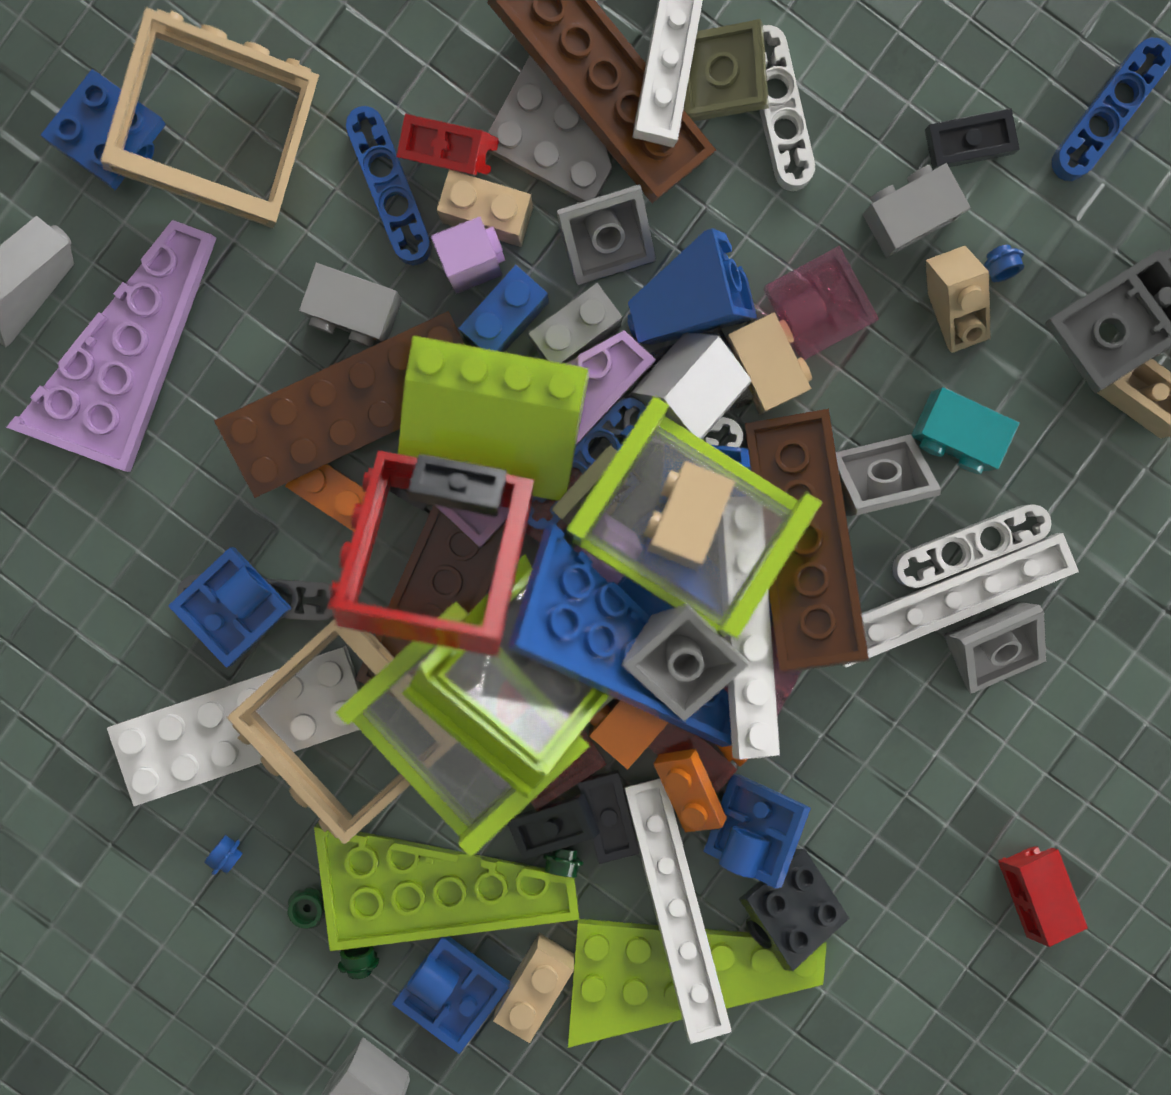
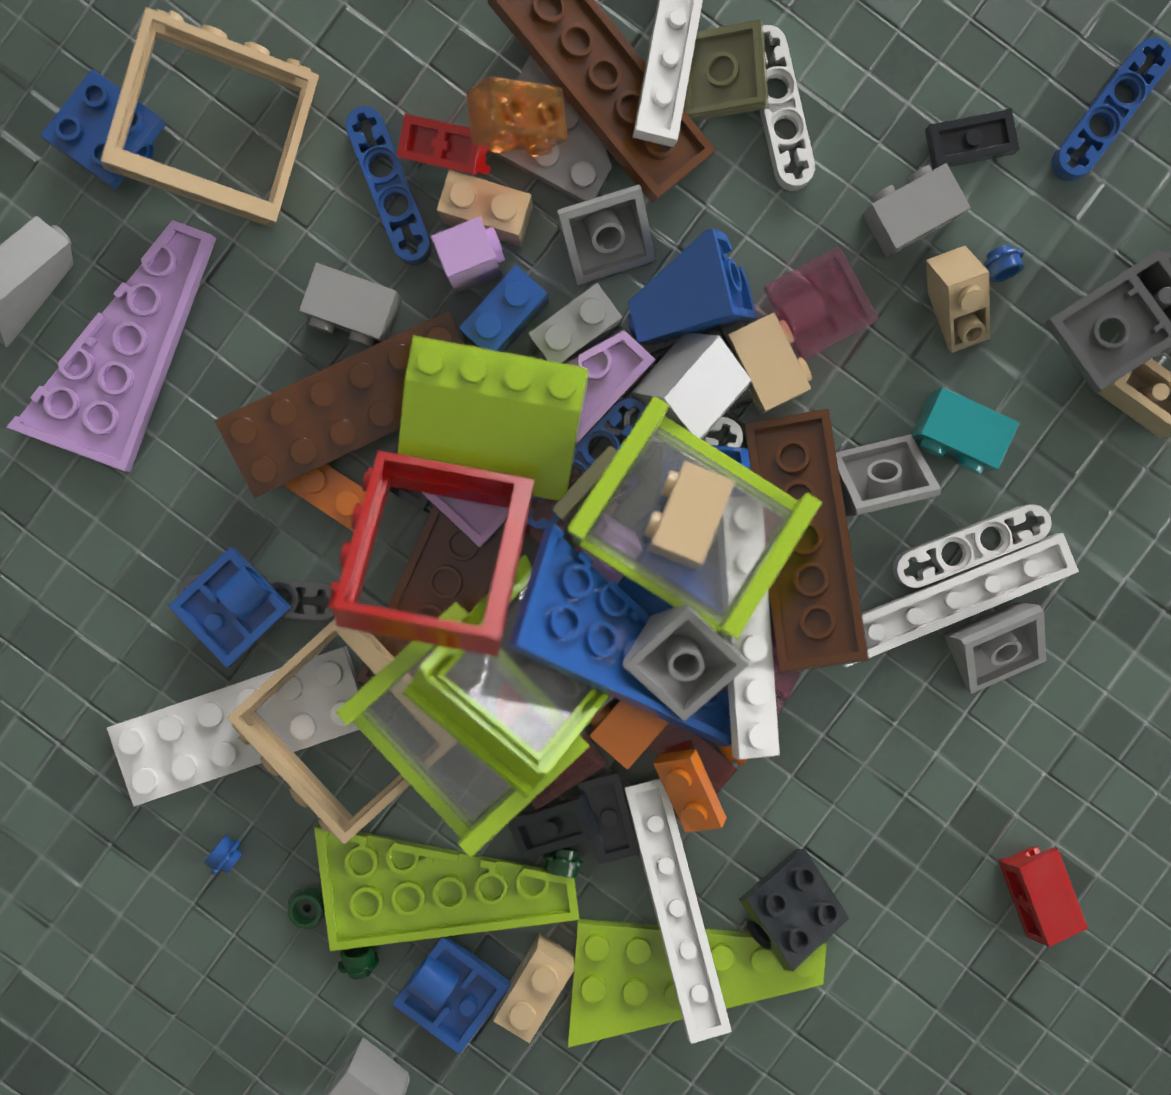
(457, 485): black plate -> none
(517, 116): none -> clear orange brick
(758, 831): blue plate -> none

